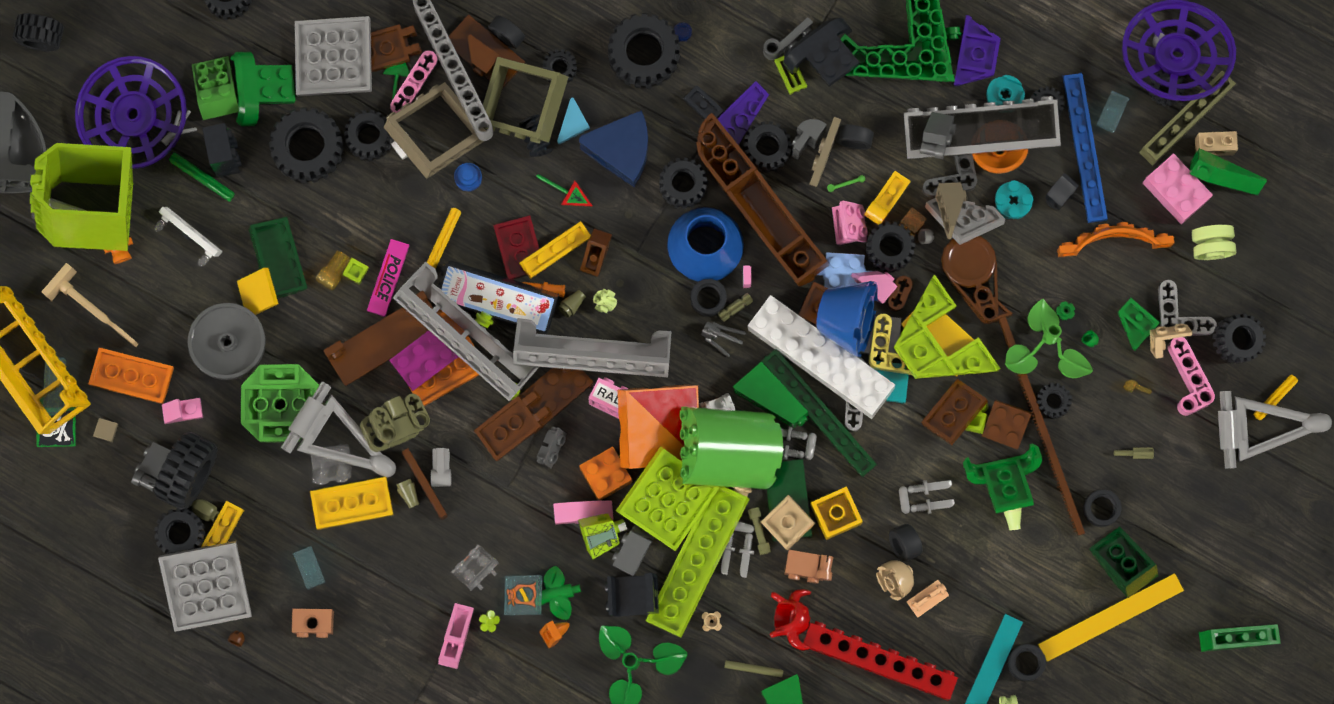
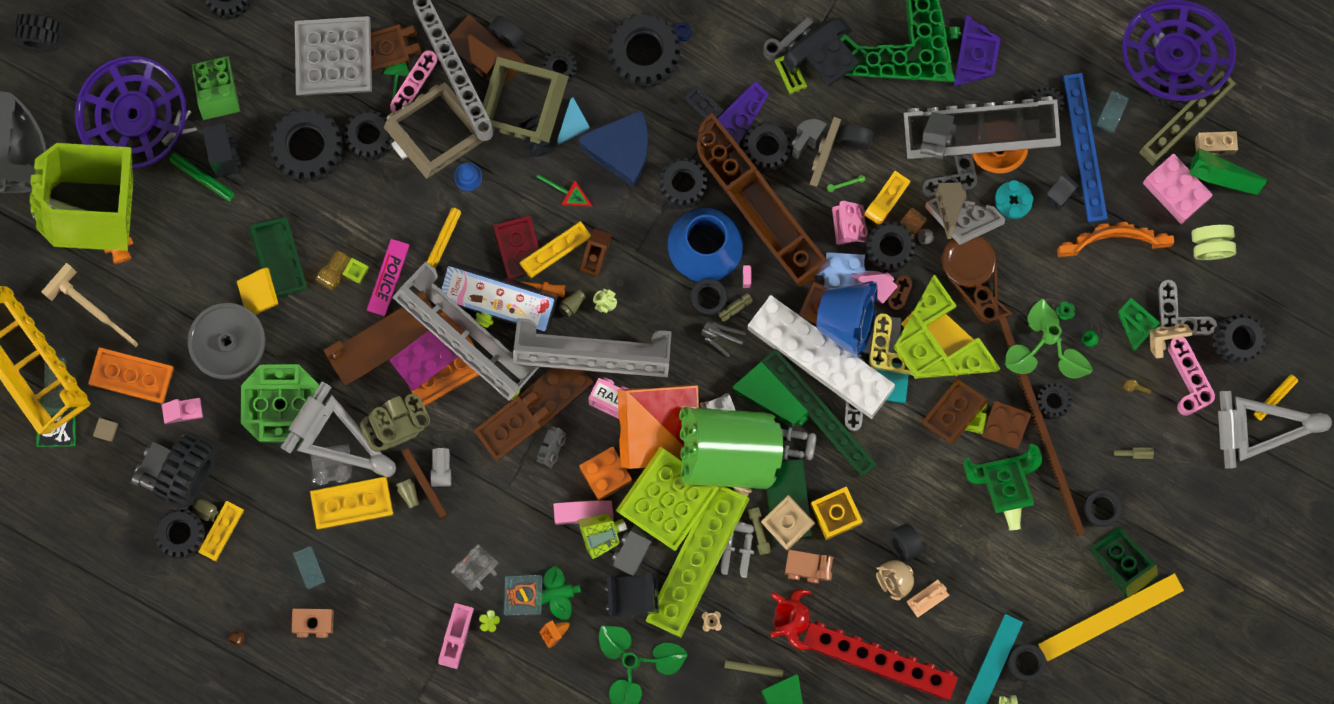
(189, 233): white piece -> none
(205, 586): light grey plate -> none
(260, 86): green piece -> none
(904, 500): light grey piece -> none
(1004, 83): teal plate -> none
(1239, 637): green slope -> none

